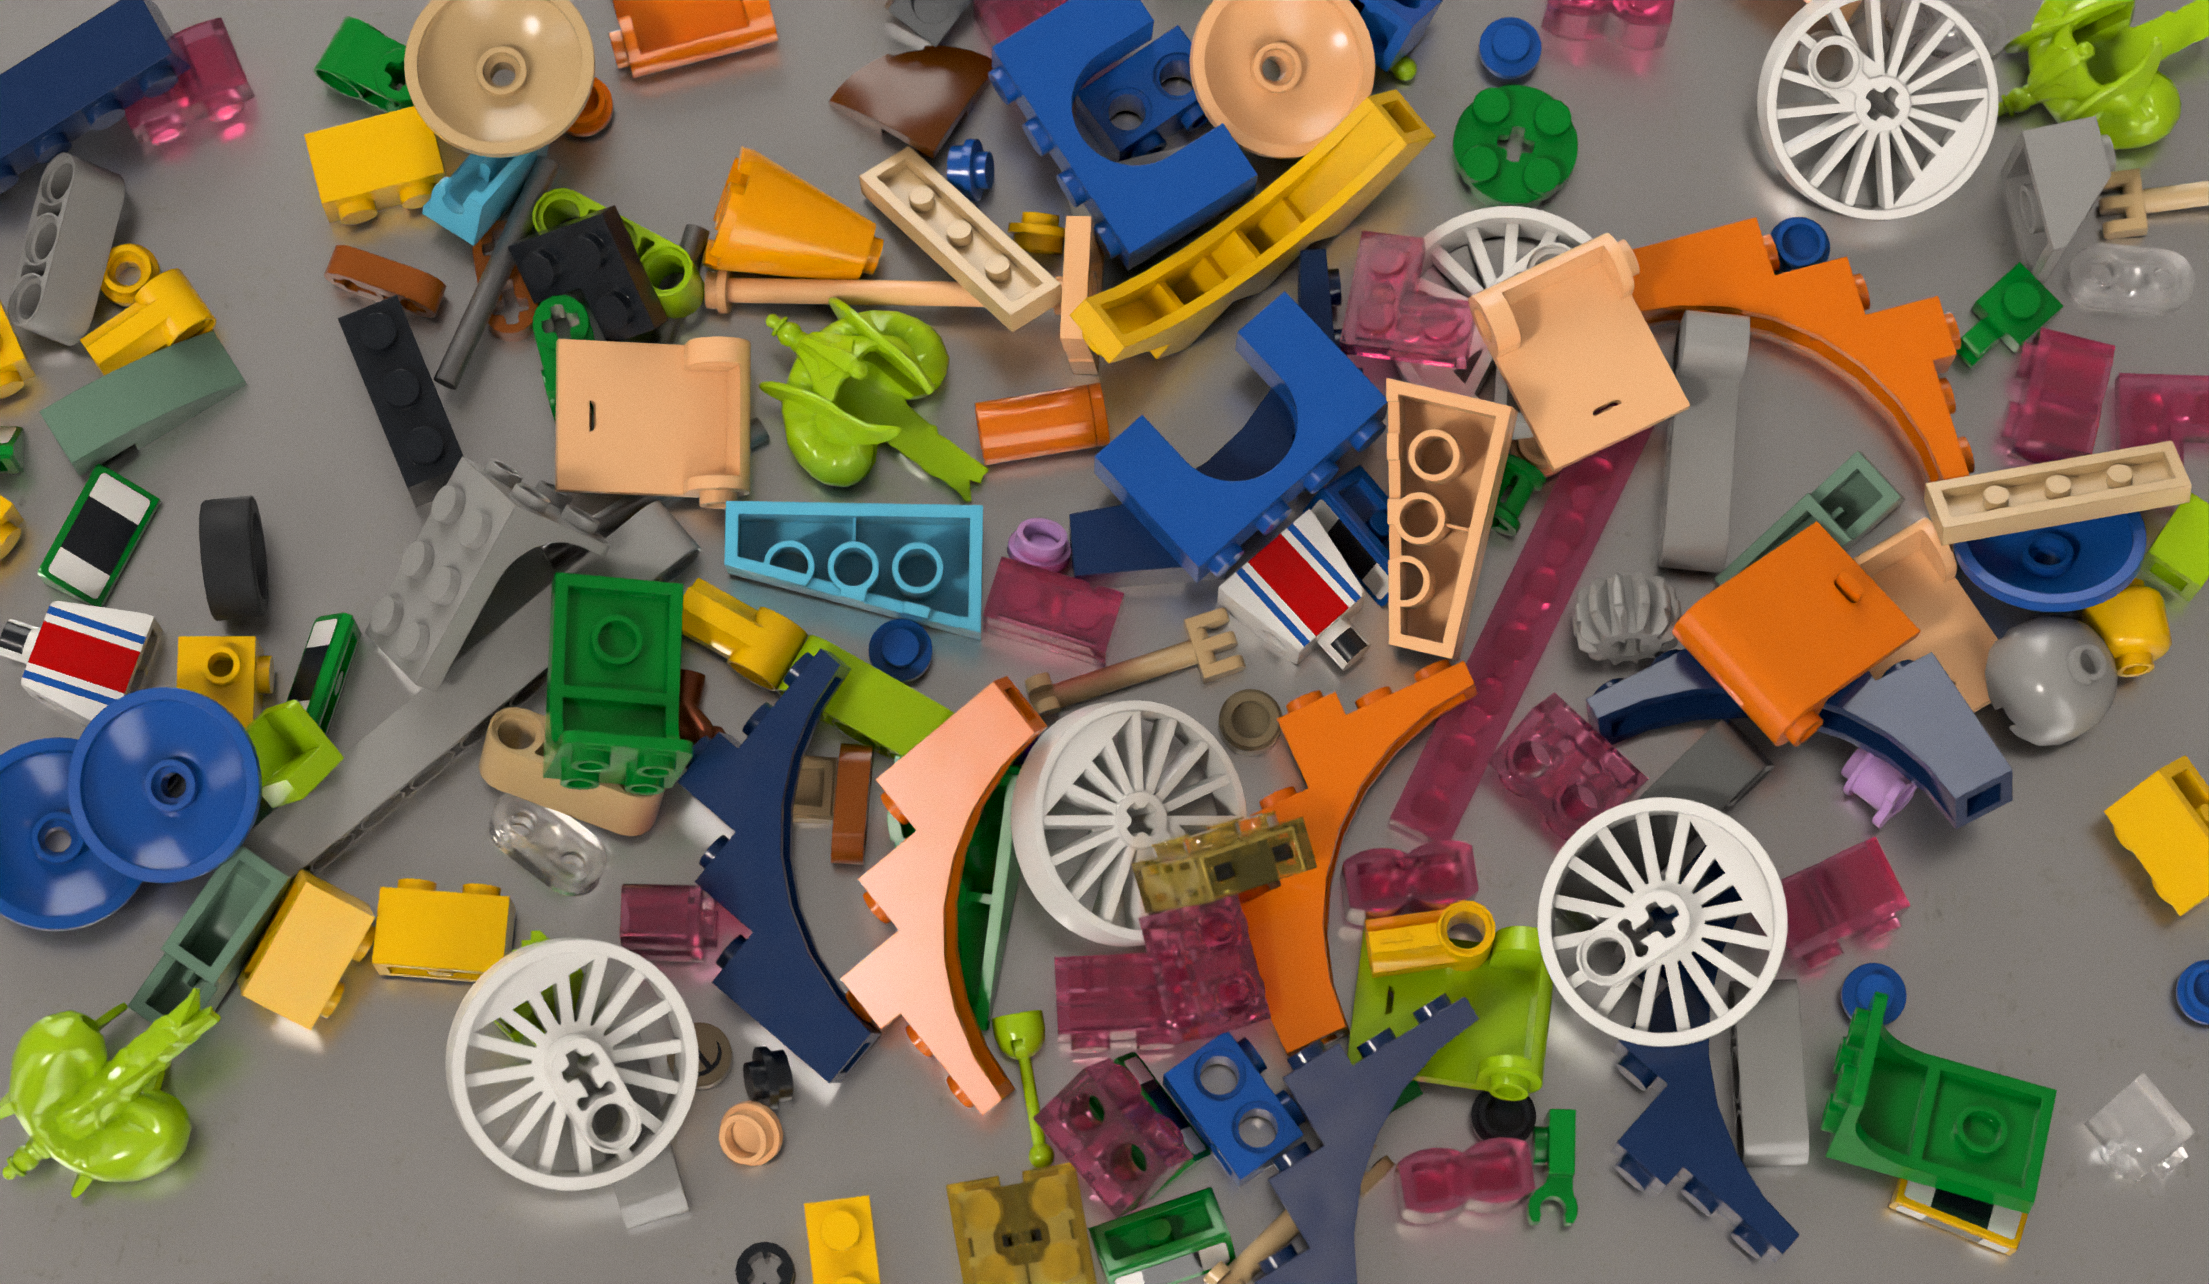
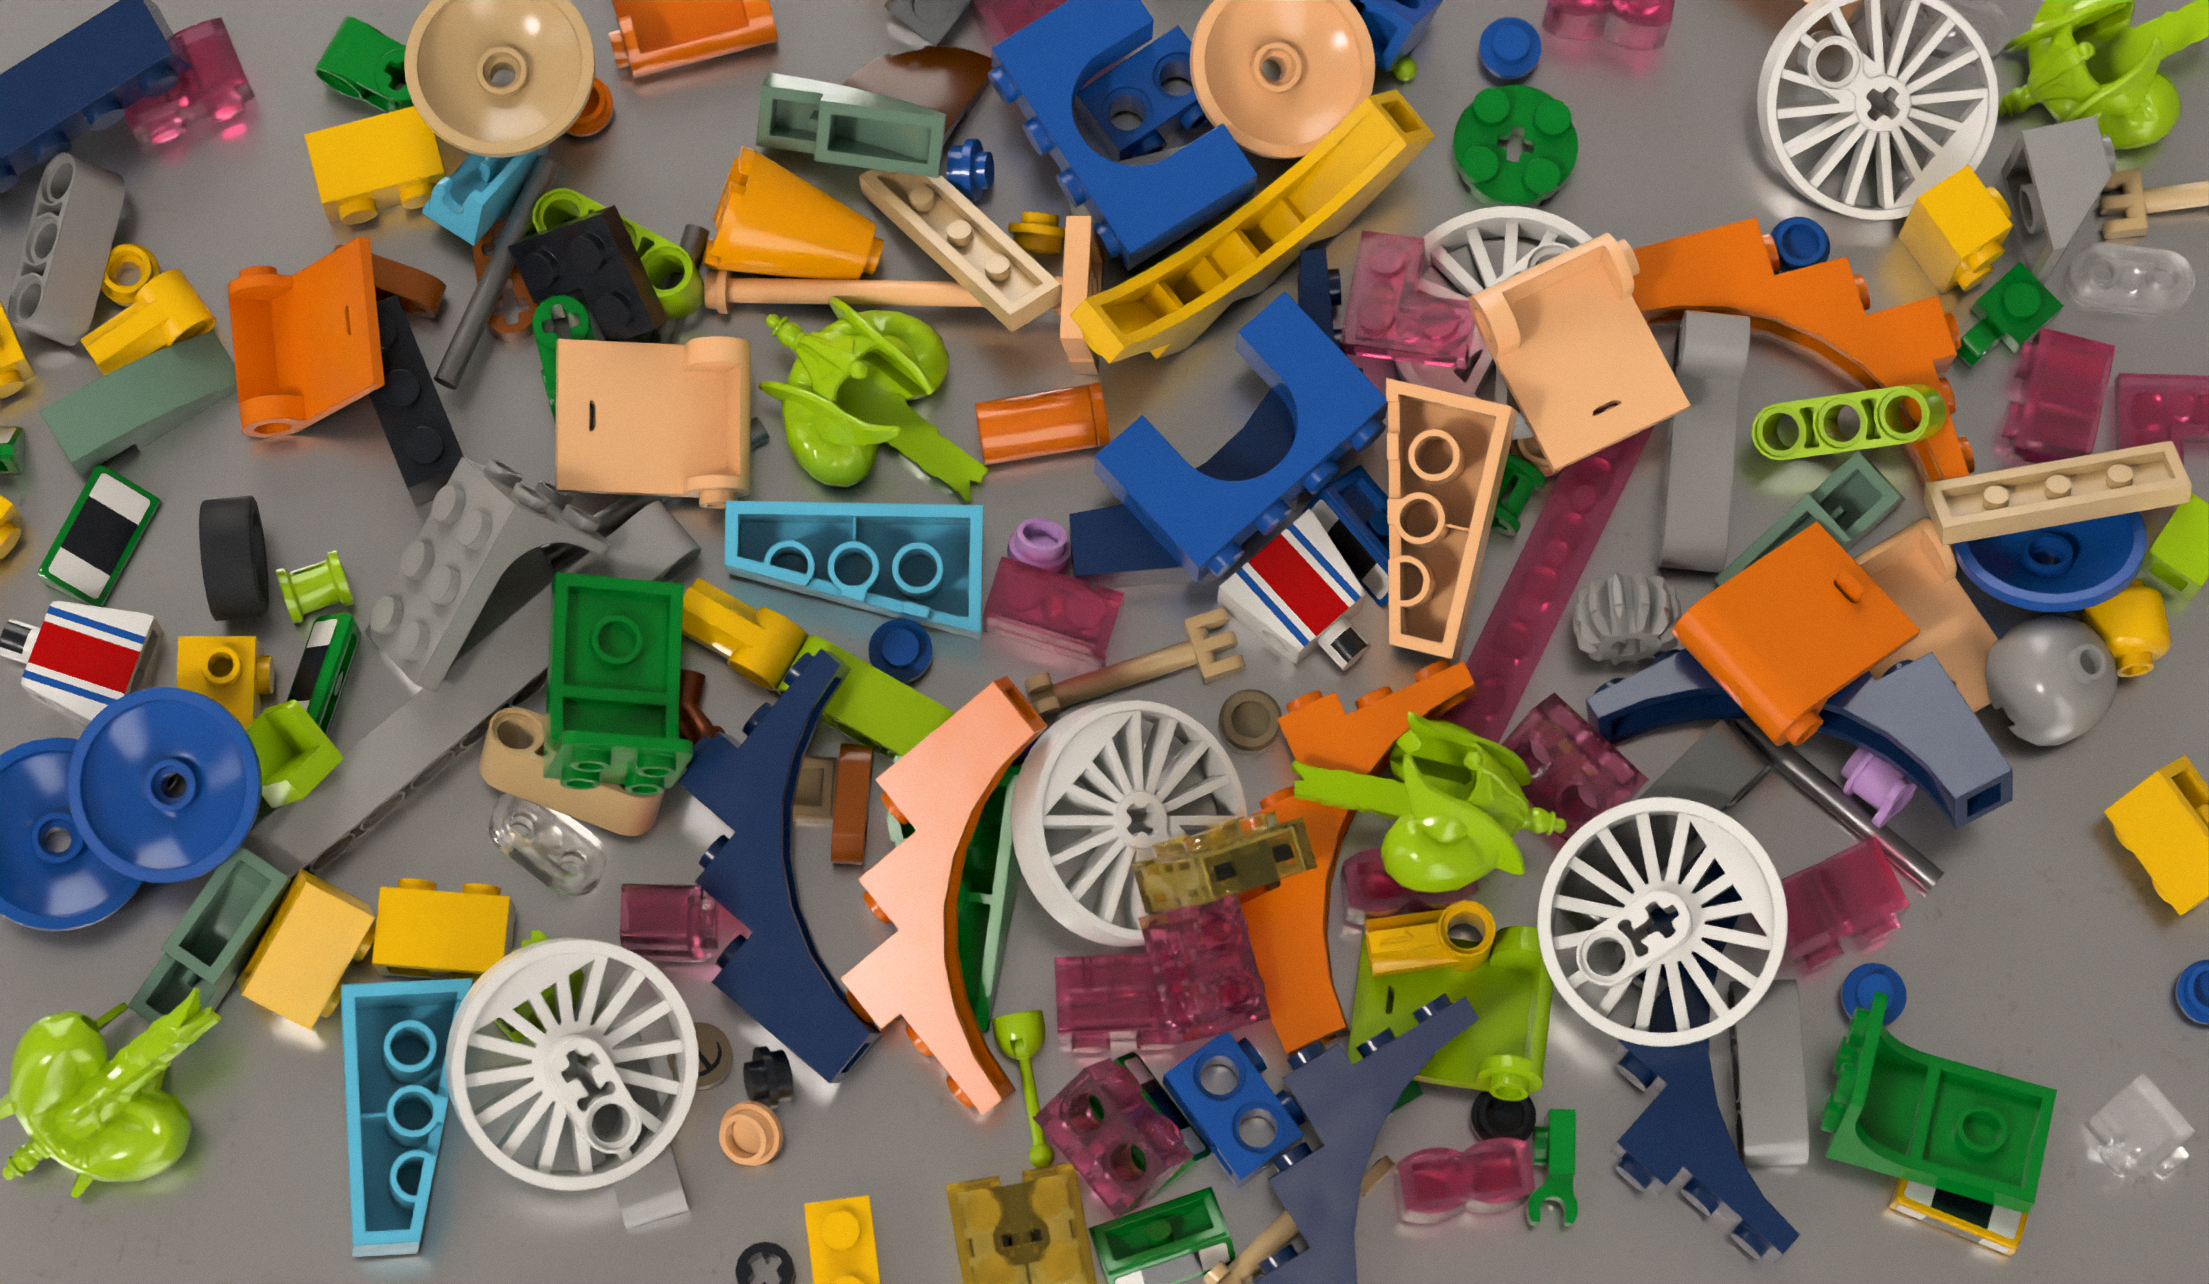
(305, 340): none -> orange door
(314, 587): none -> lime bush
(394, 1105): none -> medium azure wedge
(850, 126): none -> sand green slope
(1451, 805): none -> lime hair
(1819, 422): none -> lime beam
(1843, 806): none -> flat silver bar
(1957, 231): none -> yellow brick

